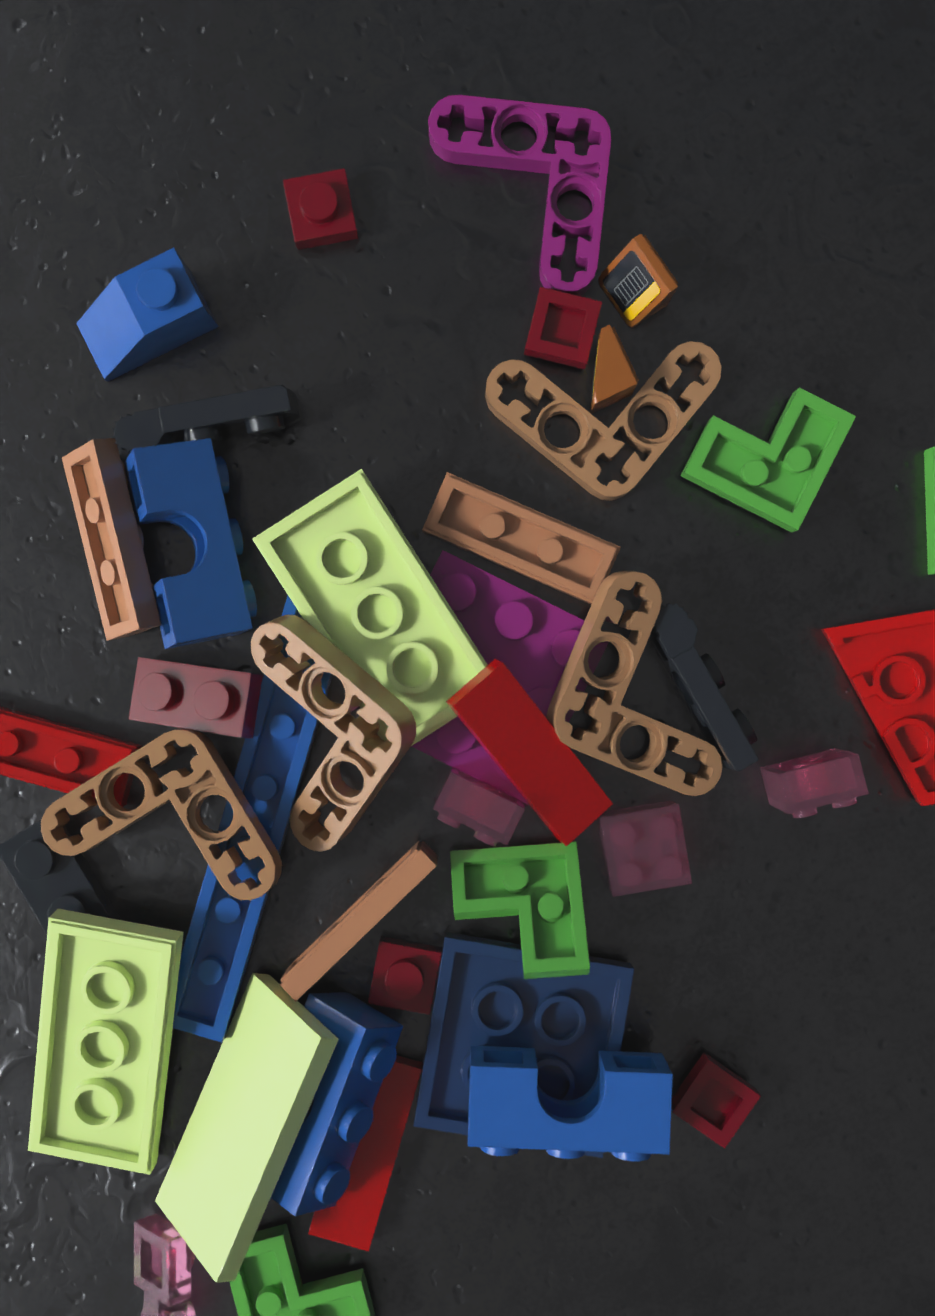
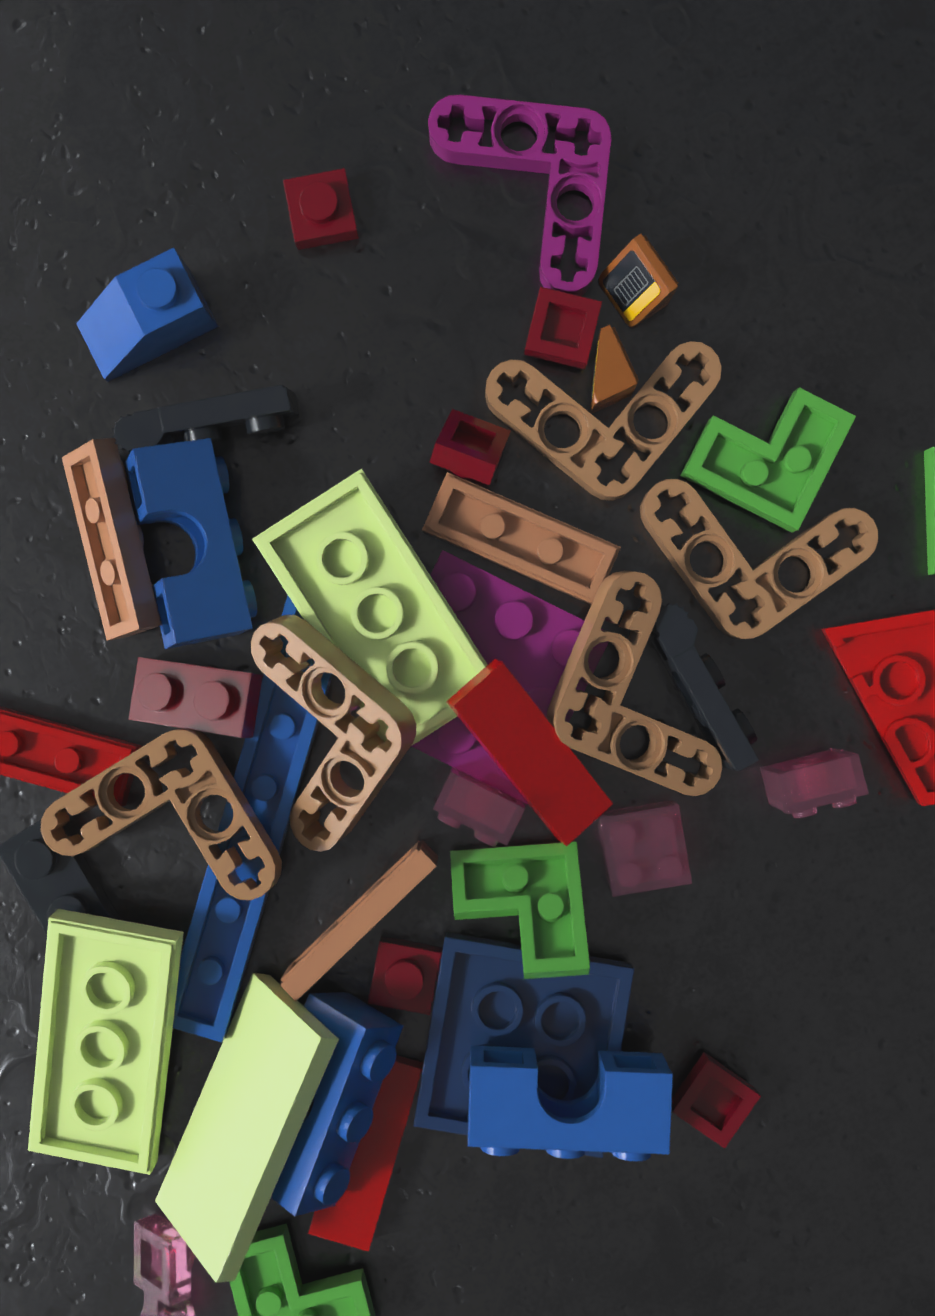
(470, 447): none -> dark red plate
(761, 581): none -> medium nougat beam

